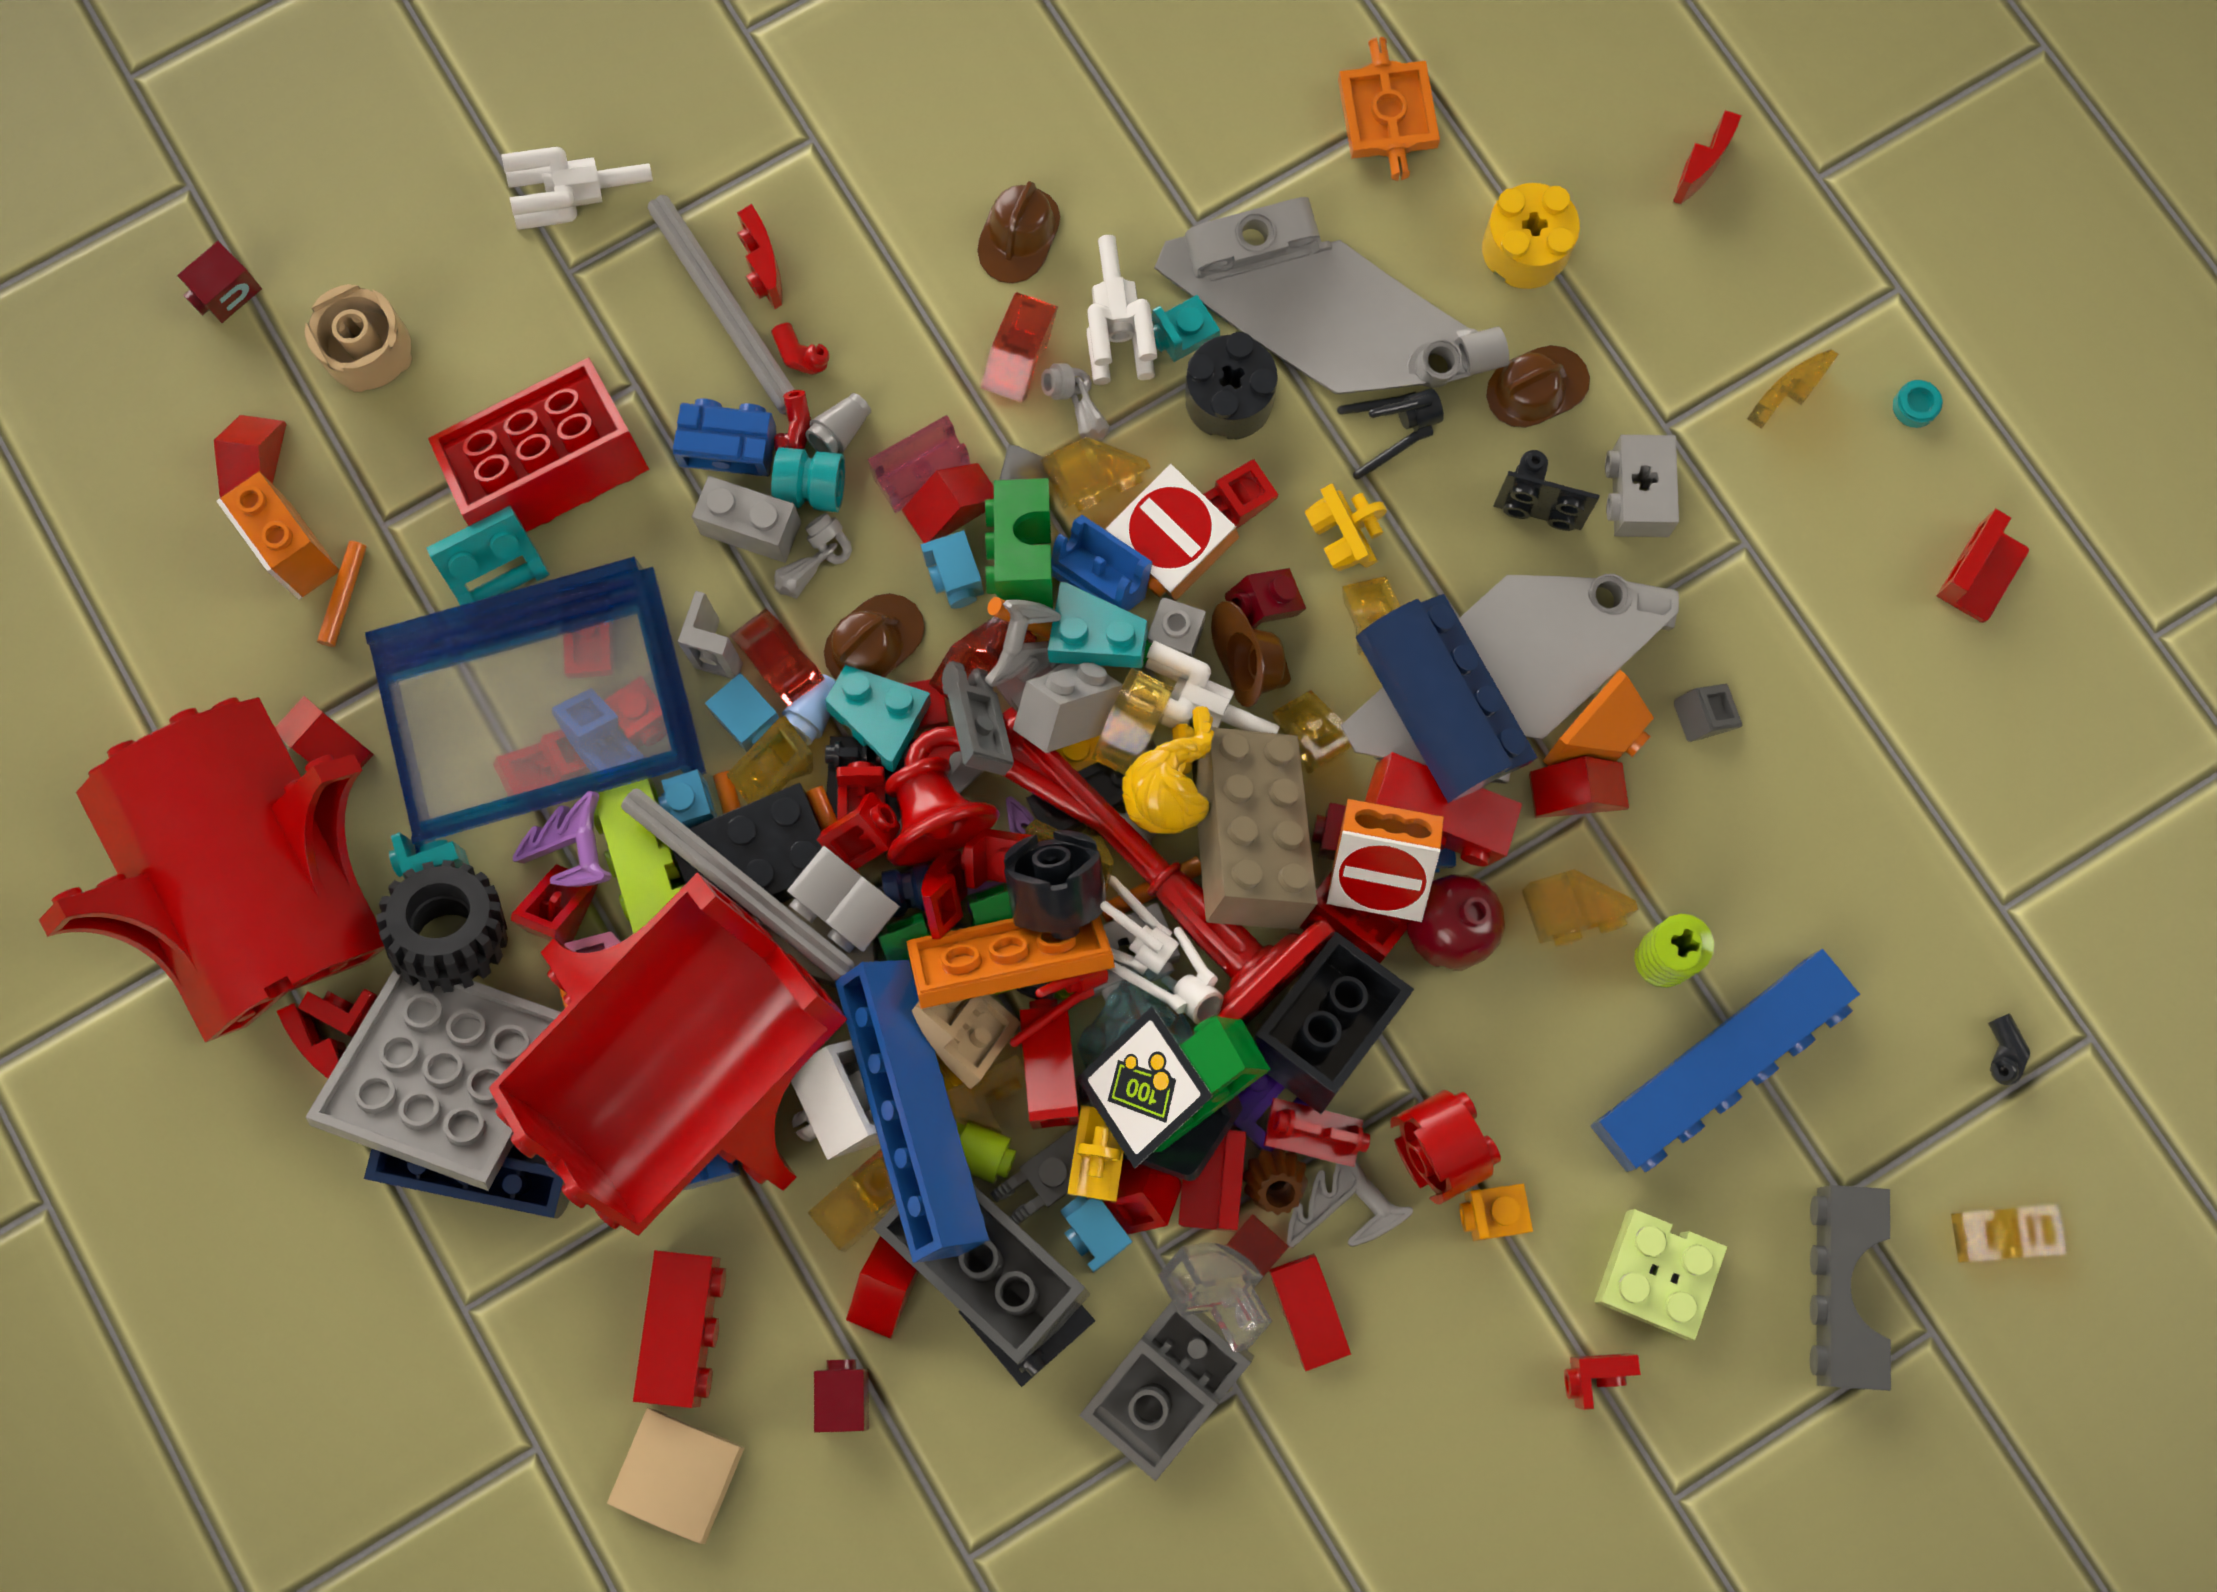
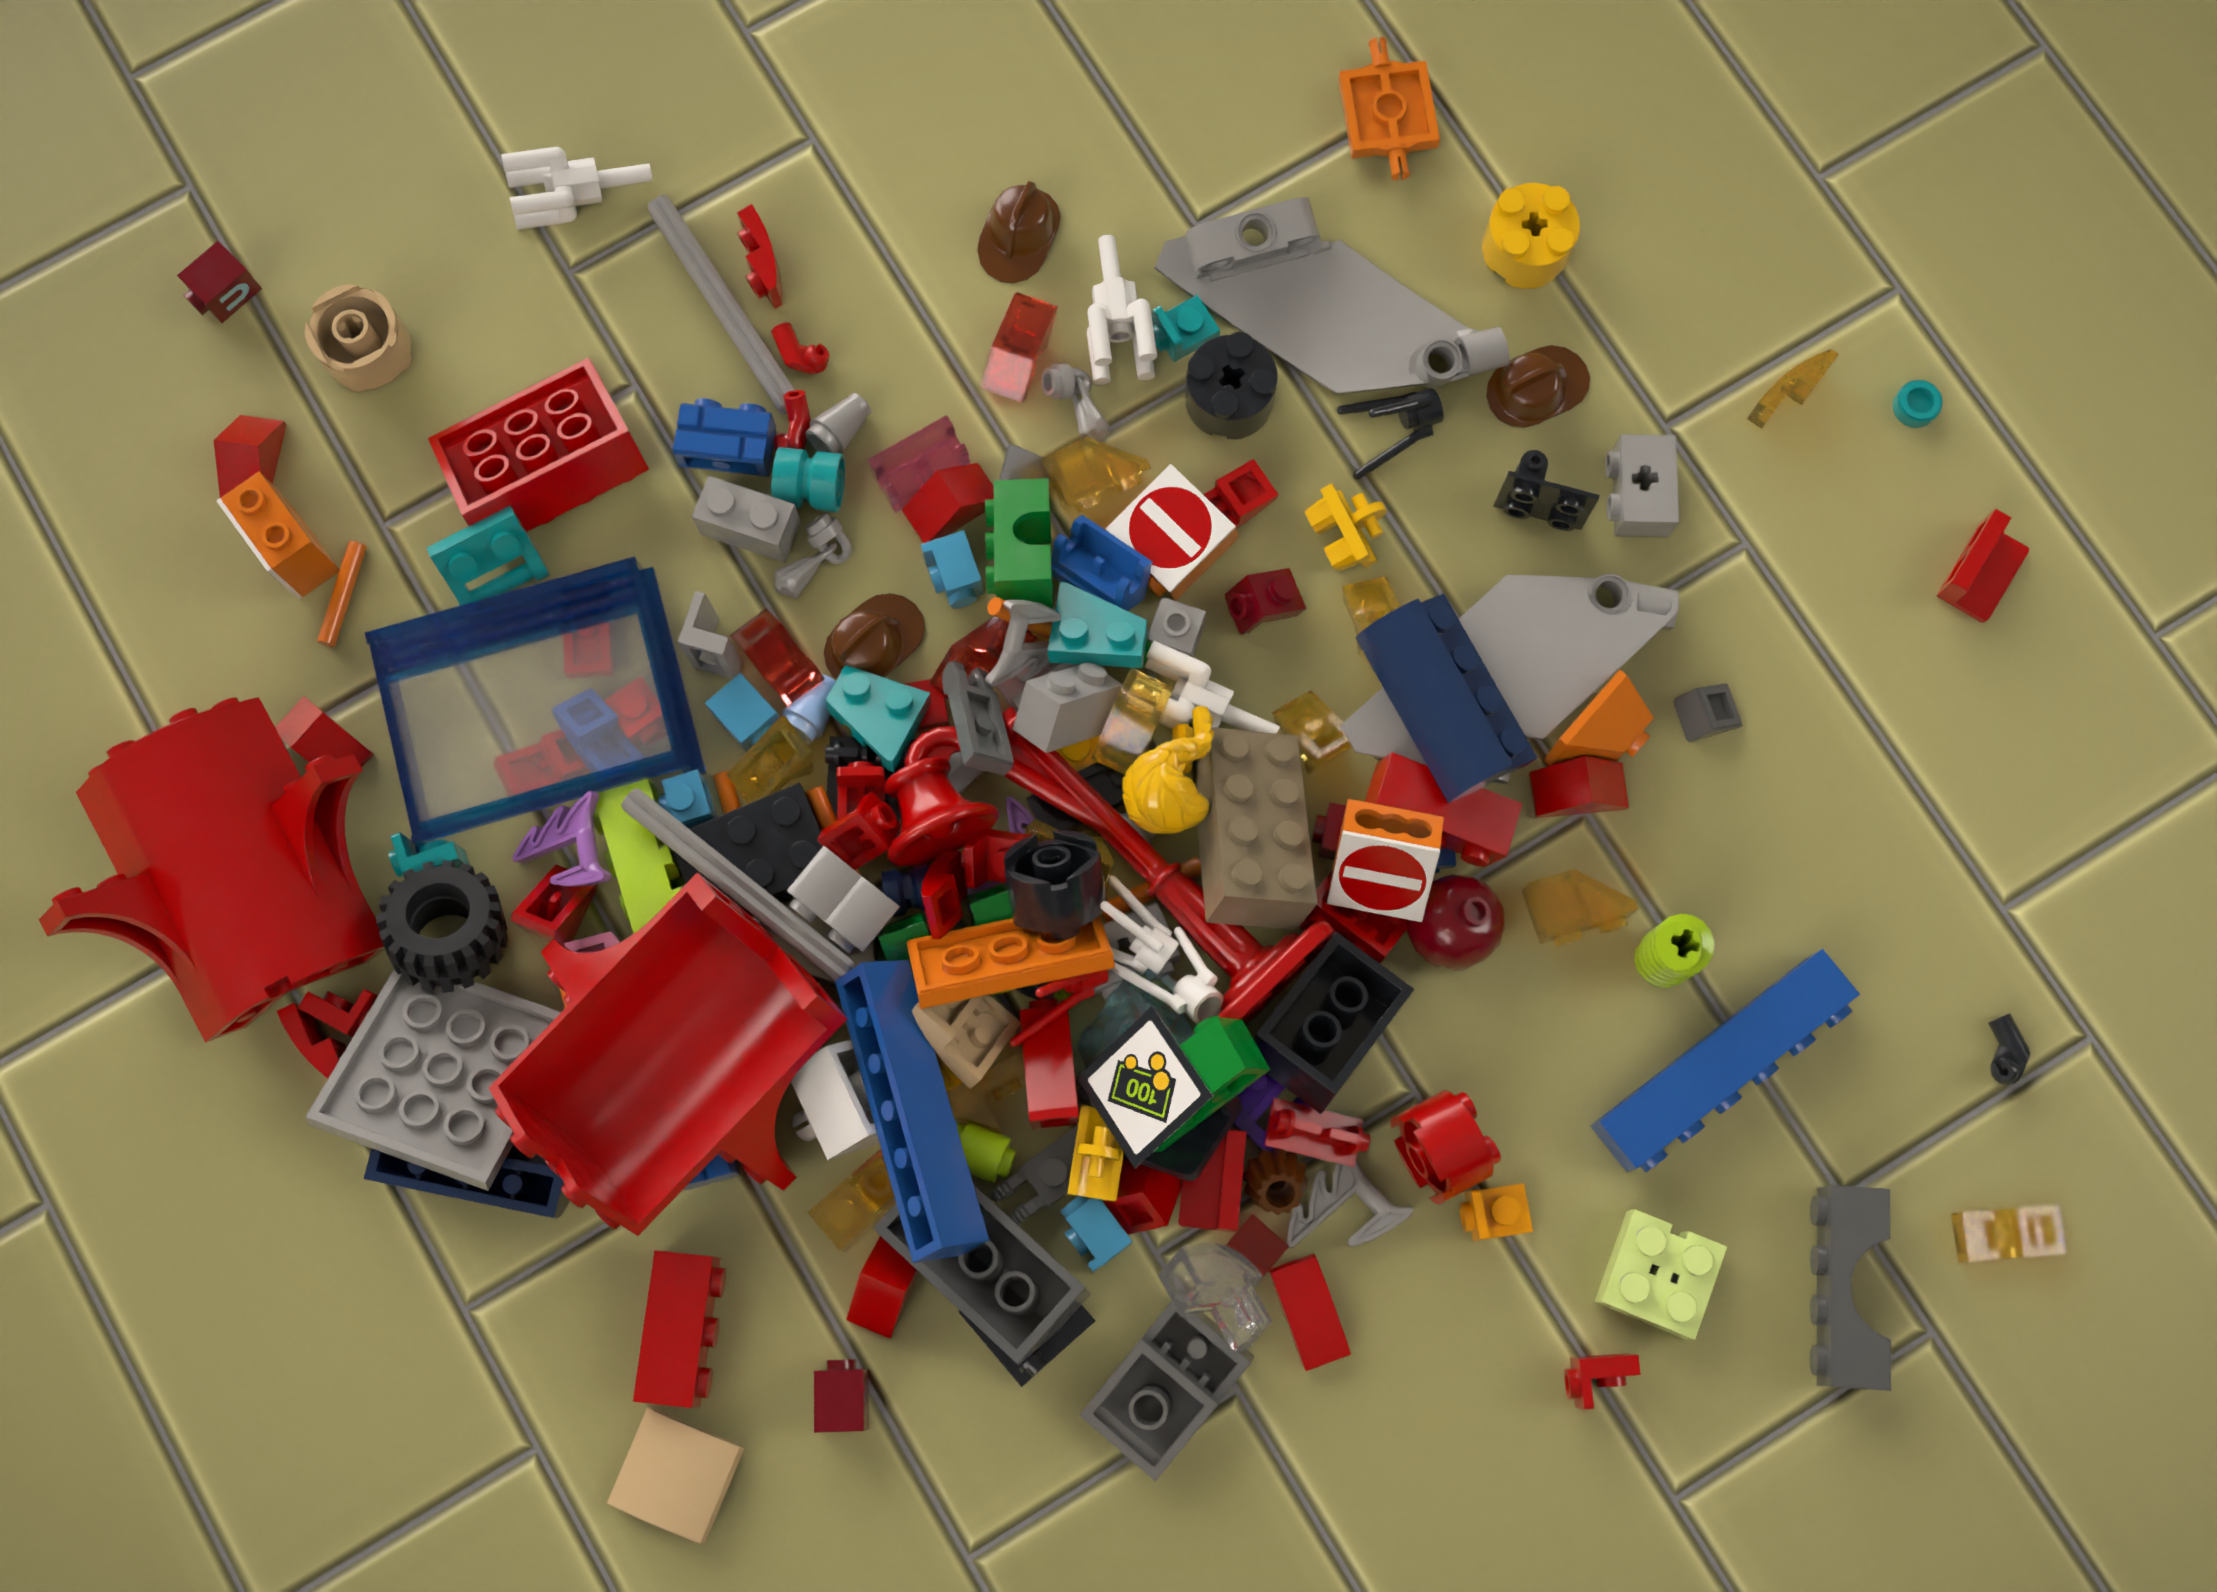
(1248, 655): reddish brown piece -> none
(1705, 159): red slope -> none

